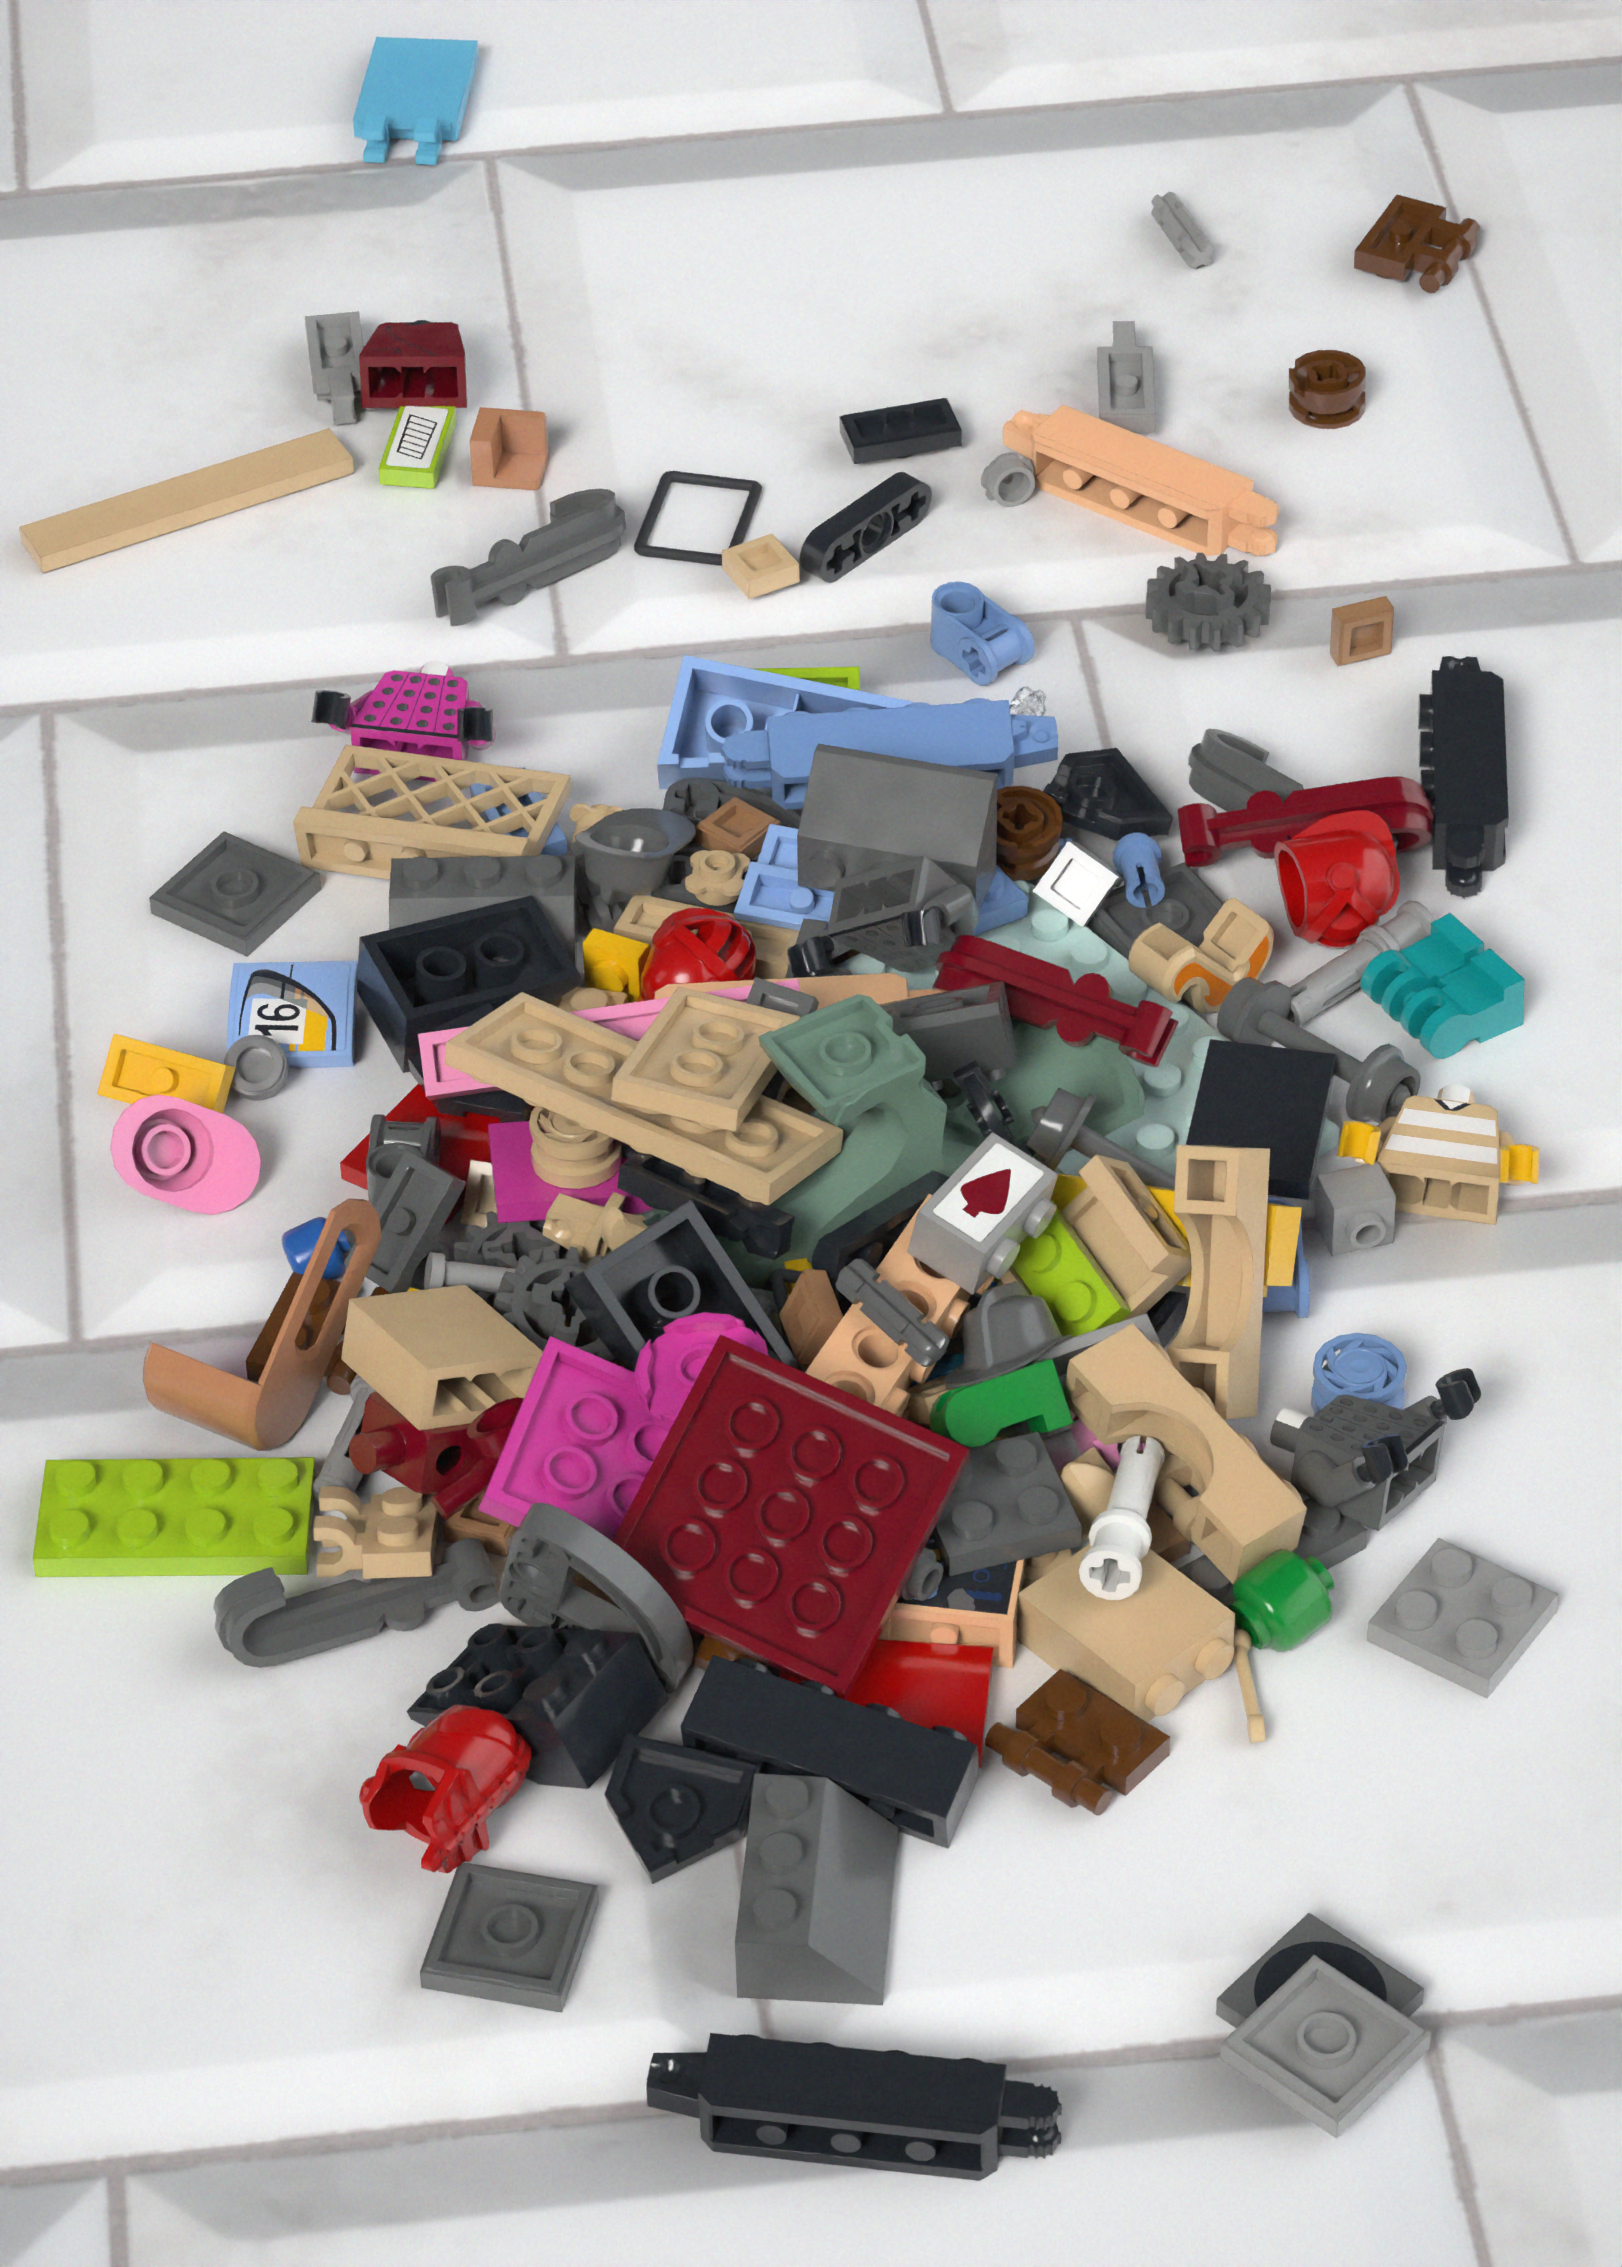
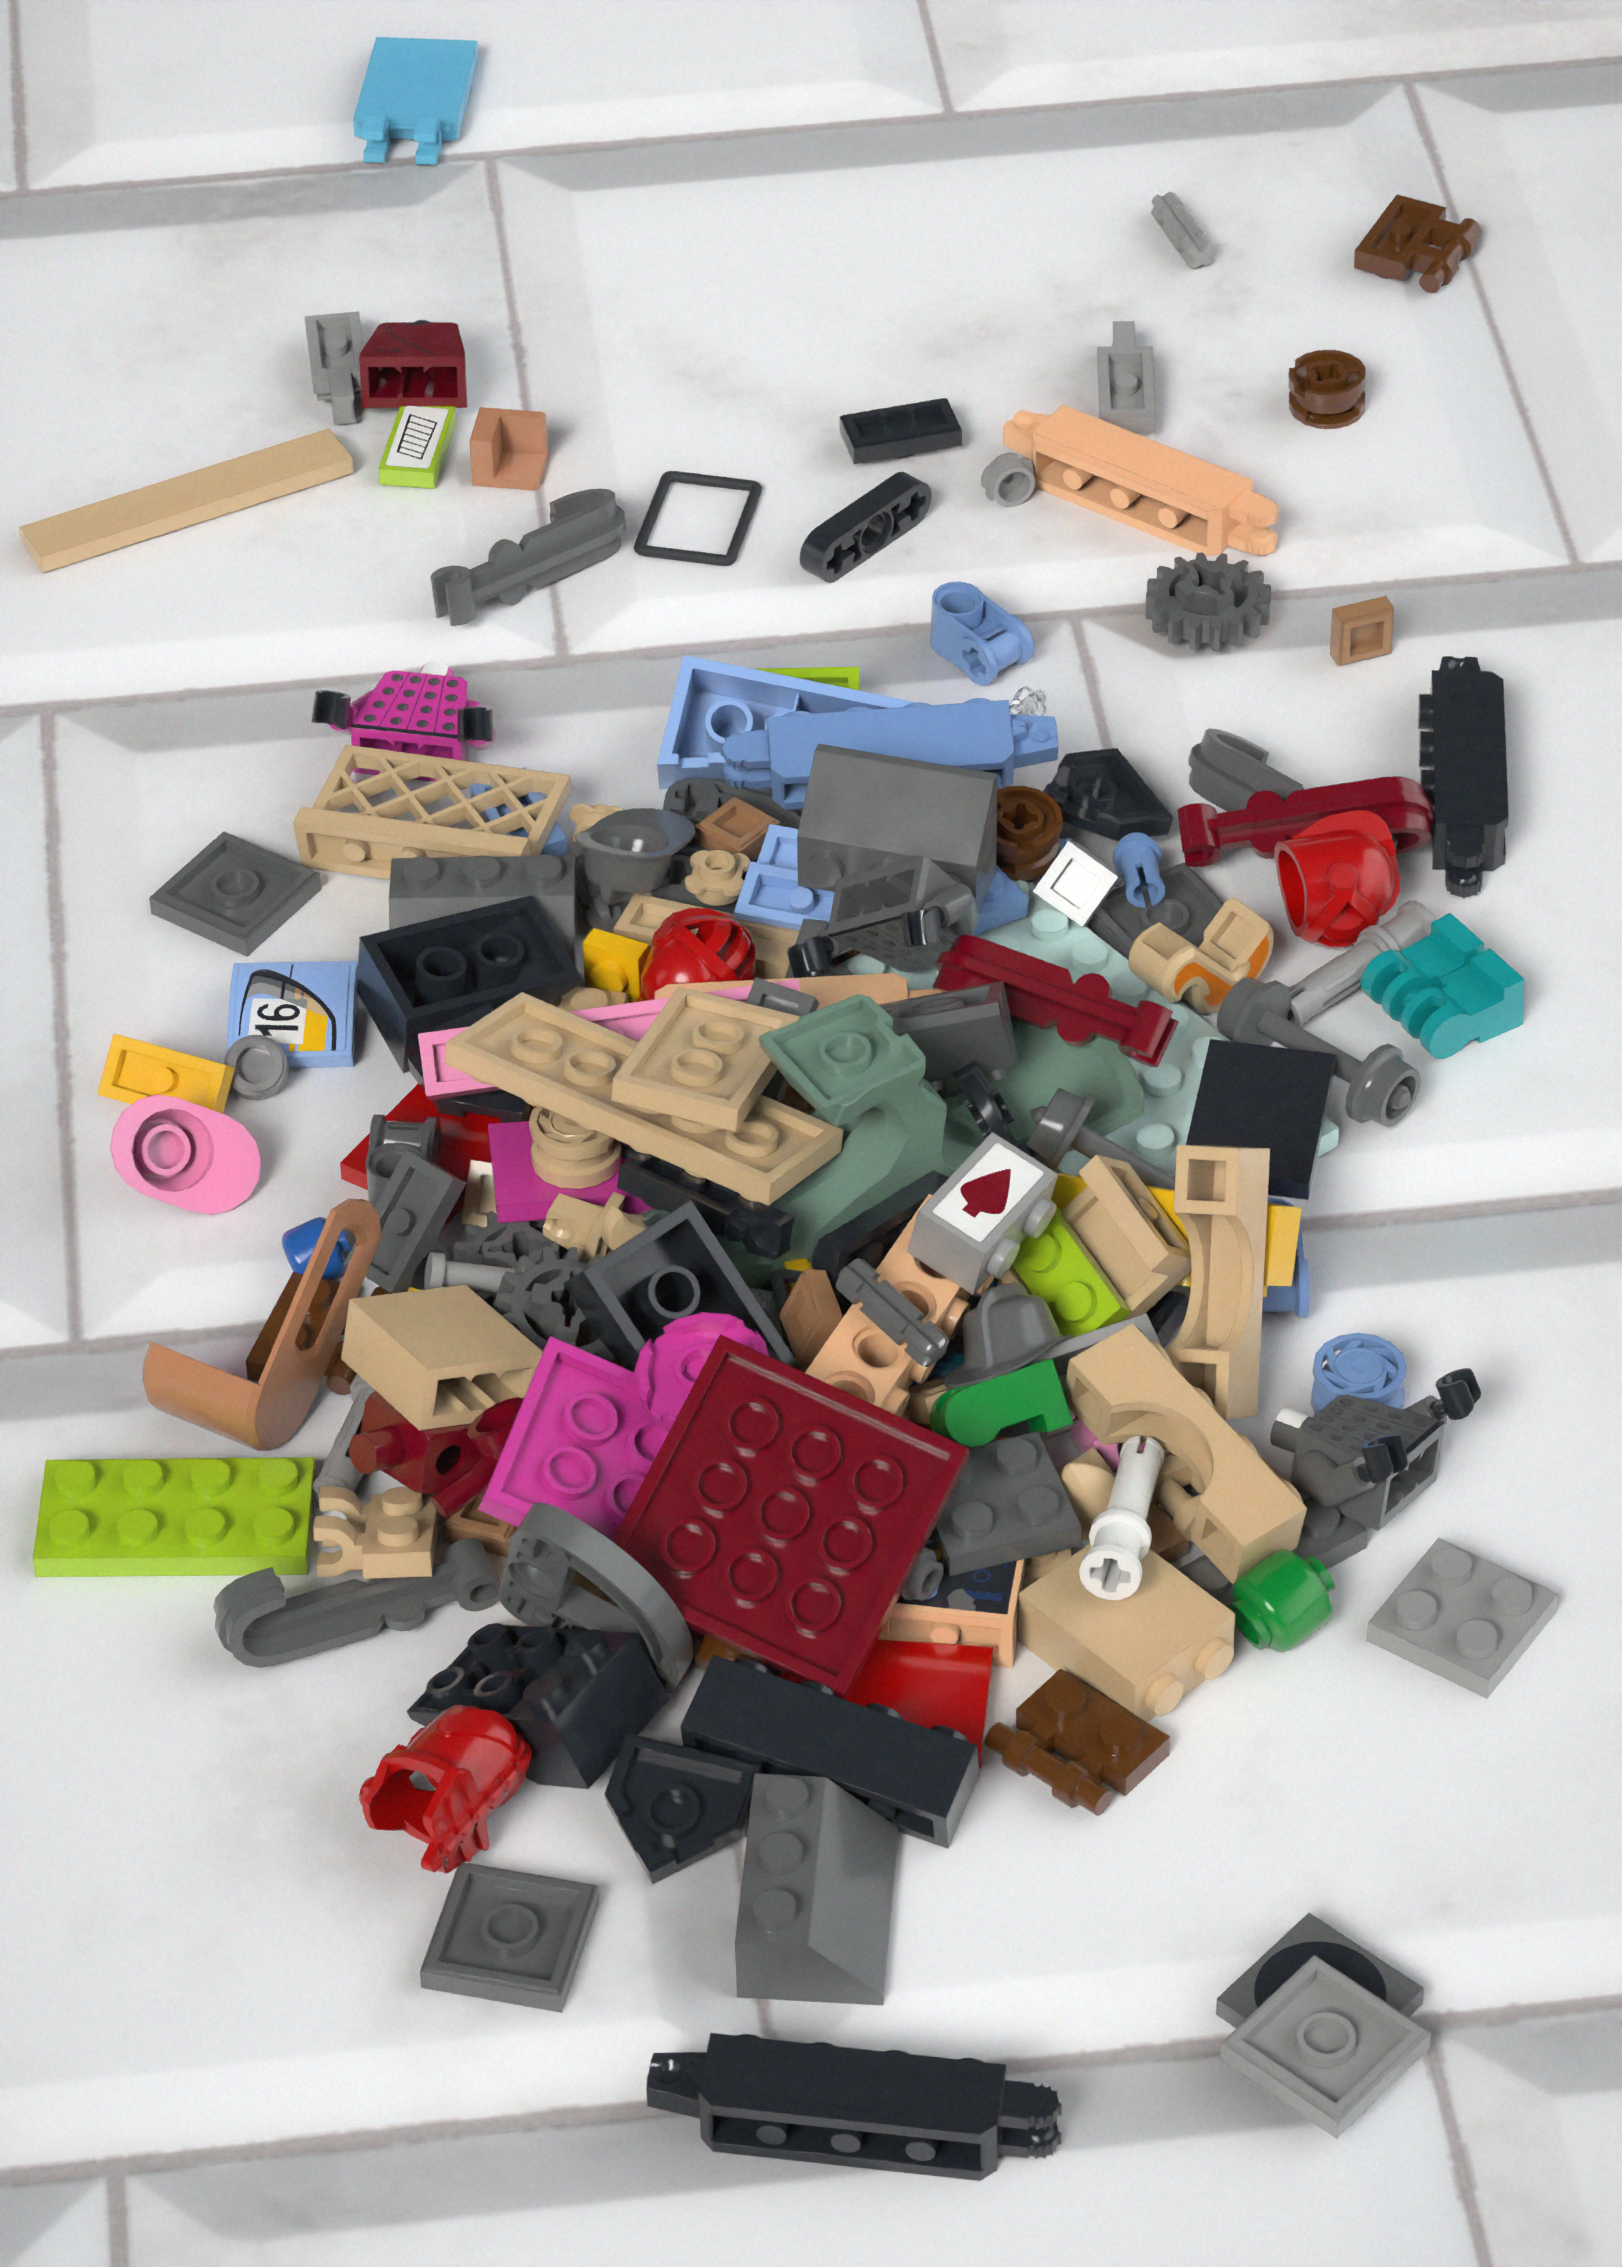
(760, 566): tan plate -> none
(1255, 1720): tan hinge -> none
(1355, 1208): light grey plate -> none
(1443, 1155): tan torso -> none

